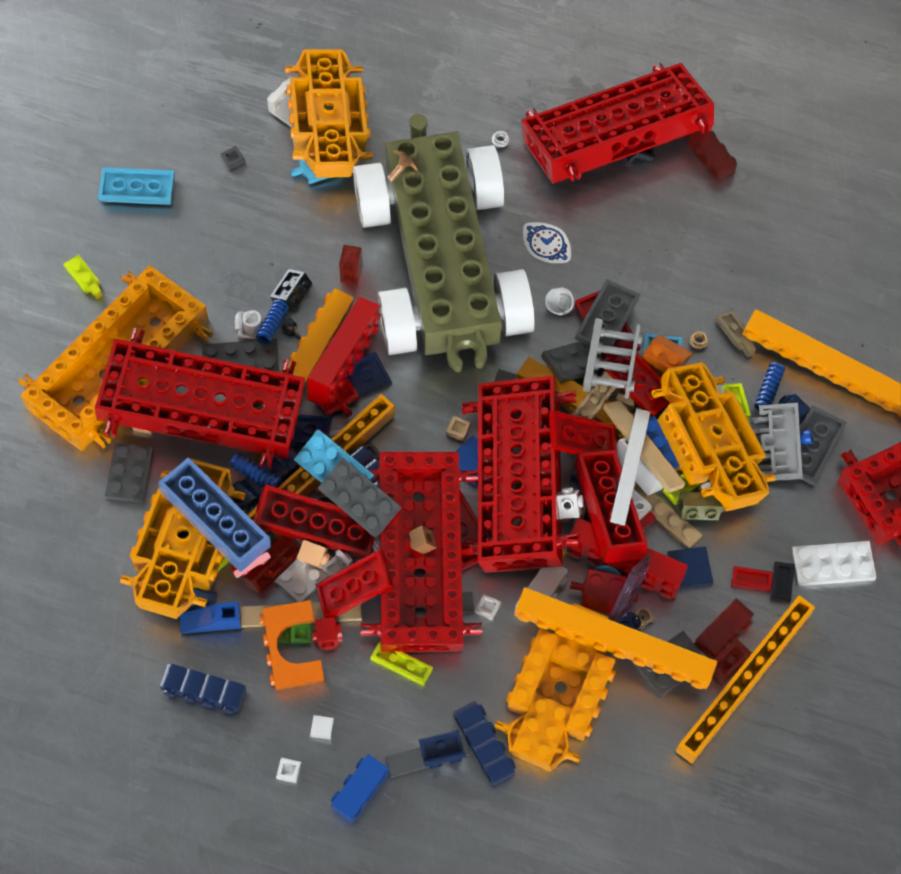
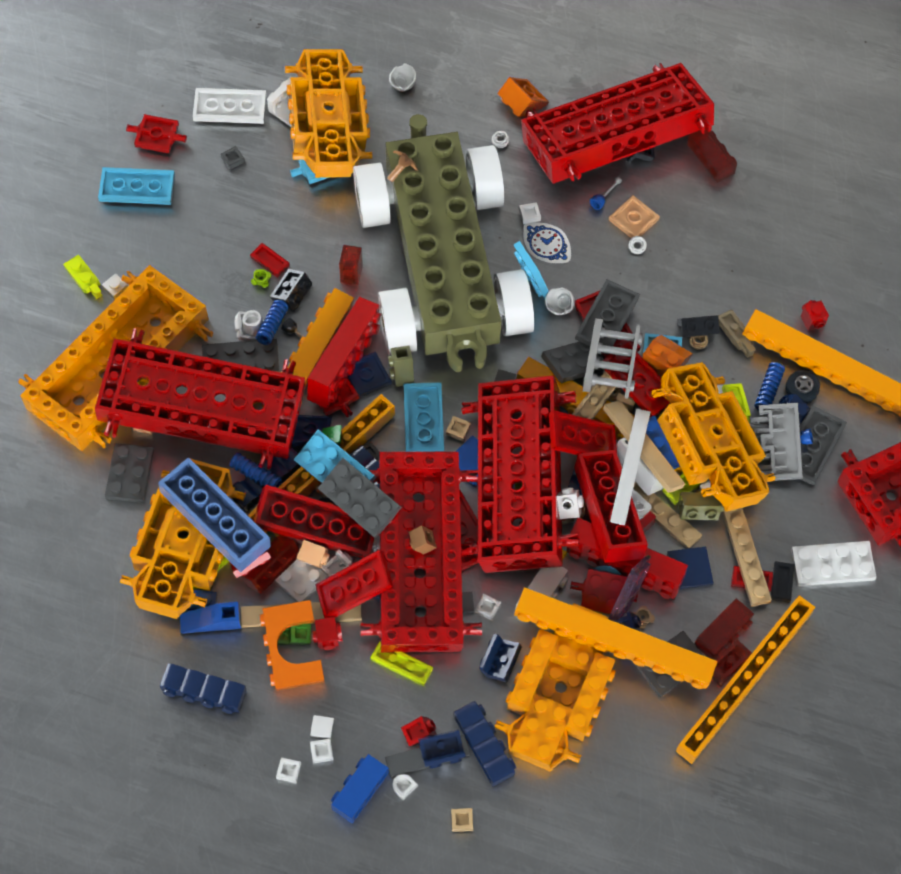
(114, 286): none -> white plate
(156, 133): none -> red plate
(229, 105): none -> white plate
(261, 273): none -> lime plate
(269, 260): none -> red tile
(321, 750): none -> white tile
(334, 433): none -> green slope
(402, 77): none -> white hair
(402, 365): none -> olive brick
(403, 785): none -> white tile
(418, 729): none -> red bracket
(423, 417): none -> medium azure plate
(462, 820): none -> tan plate
(500, 658): none -> dark blue bracket
(521, 96): none -> orange slope
(529, 213): none -> white plate
(531, 270): none -> medium azure plate
(598, 200): none -> blue hinge
(634, 217): none -> light nougat tile
(637, 239): none -> white plate
(699, 326): none -> black bracket
(747, 557): none -> tan plate
(803, 379): none -> black wheel
(814, 315): none -> red brick

